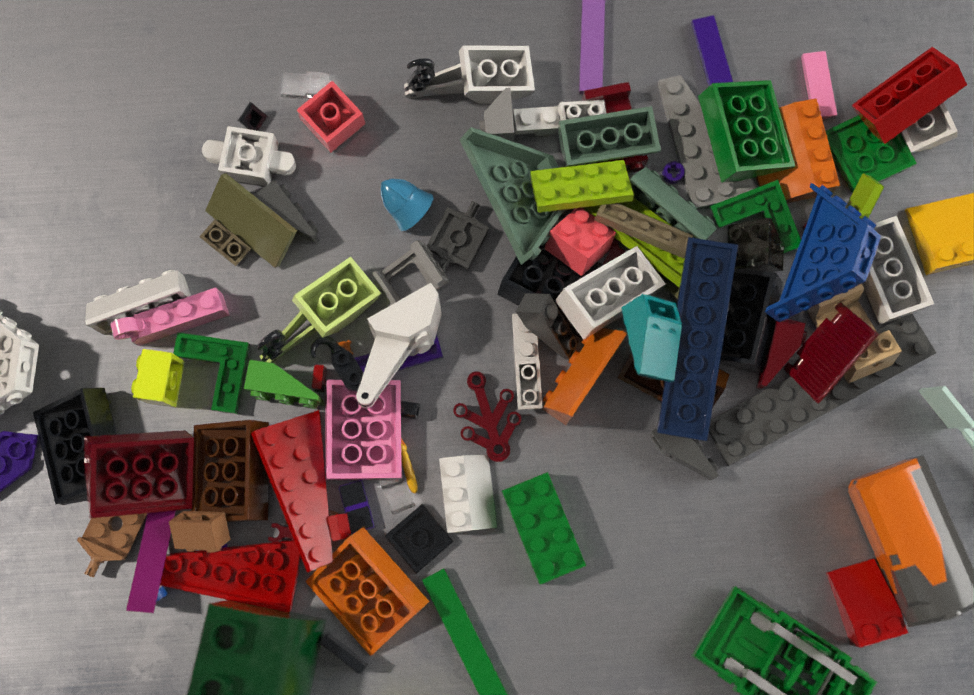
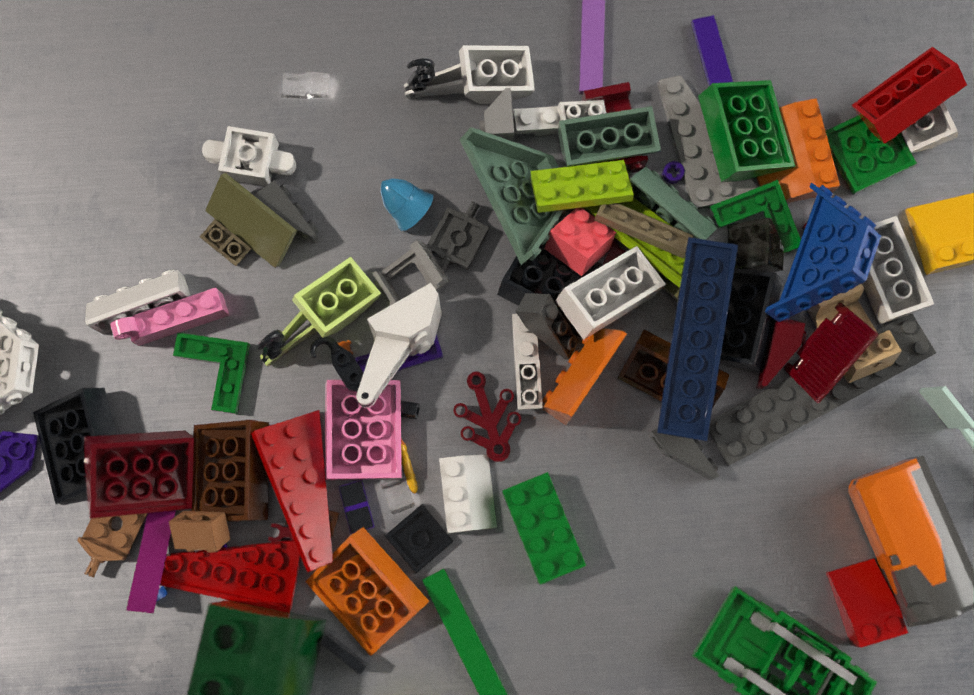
(158, 378): neon yellow brick -> none
(252, 117): black slope -> none
(269, 381): bright green slope -> none
(319, 378): red tile -> none
(331, 116): coral brick -> none
(339, 526): red tile -> none
(653, 336): teal slope -> none
(819, 82): bright pink tile -> none
(865, 195): lime tile -> none

